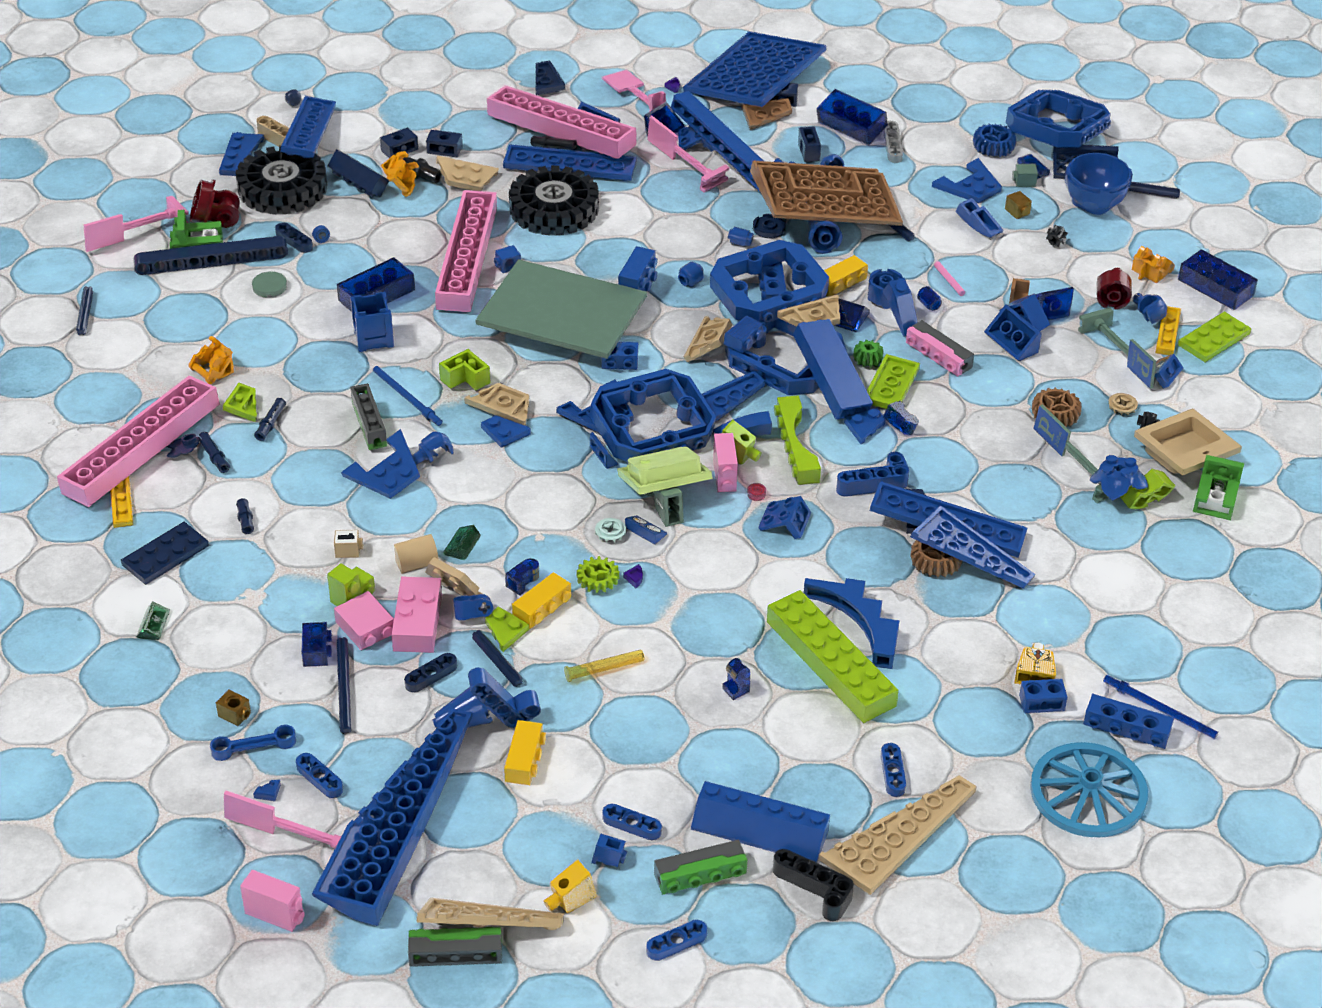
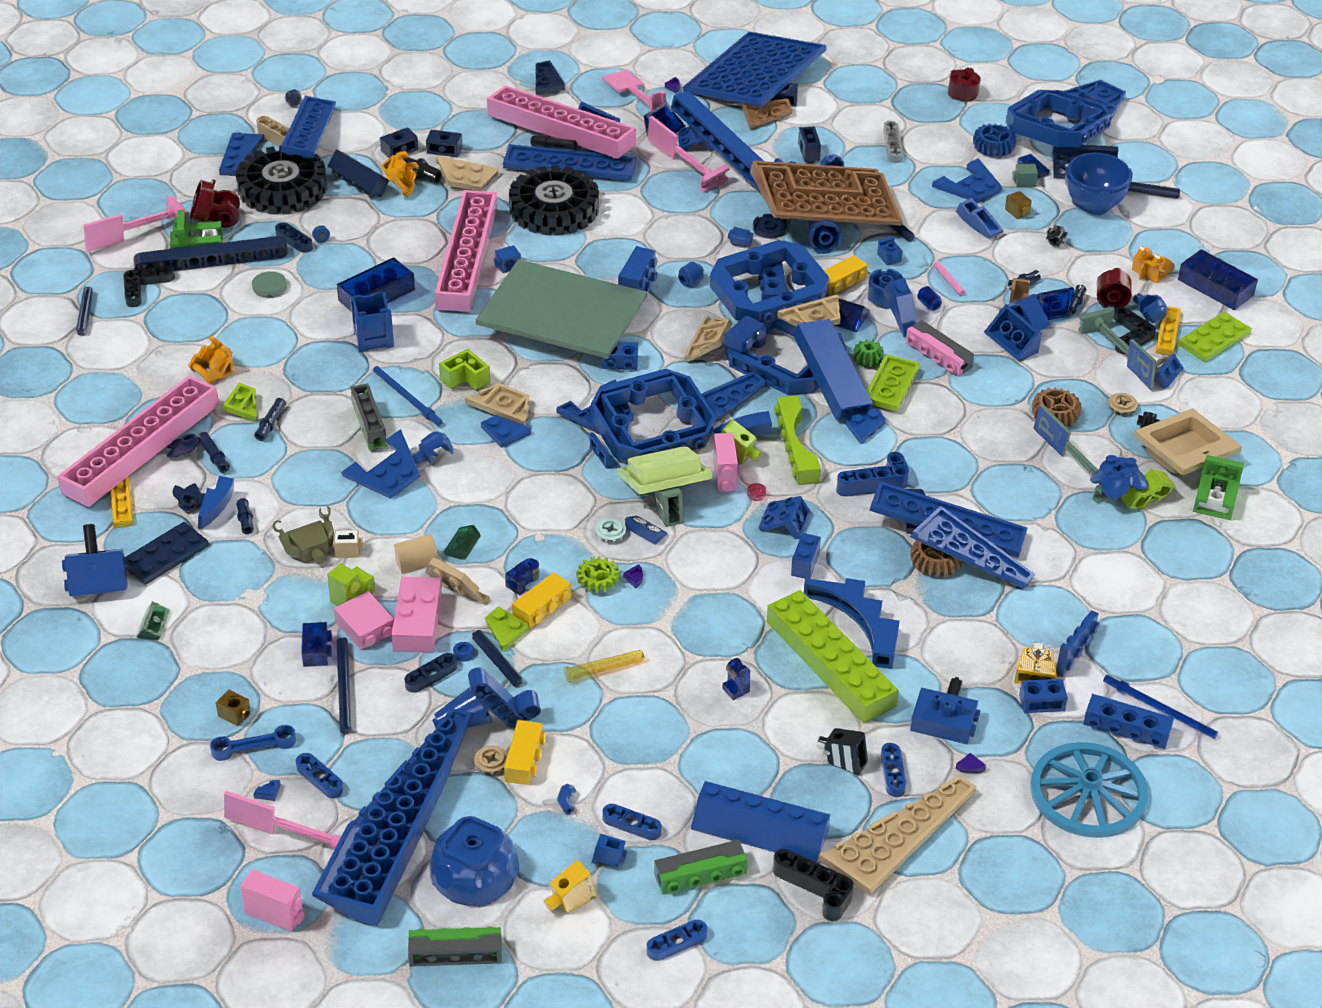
(94, 569): none -> blue piece
(137, 277): none -> black beam
(188, 497): none -> dark blue plate
(215, 501): none -> blue slope
(309, 541): none -> olive torso
(463, 651): none -> blue tile
(470, 606): blue piece -> none
(474, 872): none -> blue rock
(480, 915): tan wing -> none
(488, 753): none -> tan gear
(565, 793): none -> blue arm
(805, 556): none -> blue brick
(845, 749): none -> black torso
(852, 116): clear blue brick -> none
(889, 251): none -> blue brick
(901, 418): clear blue leg -> none
(945, 714): none -> blue piece
(964, 84): none -> dark red brick
(971, 764): none -> dark purple tile
(1030, 276): none -> dark blue pin
(1075, 643): none -> blue wing
(1077, 297): none -> dark blue pin
(1102, 93): none -> blue wing
(1143, 330): none -> black beam

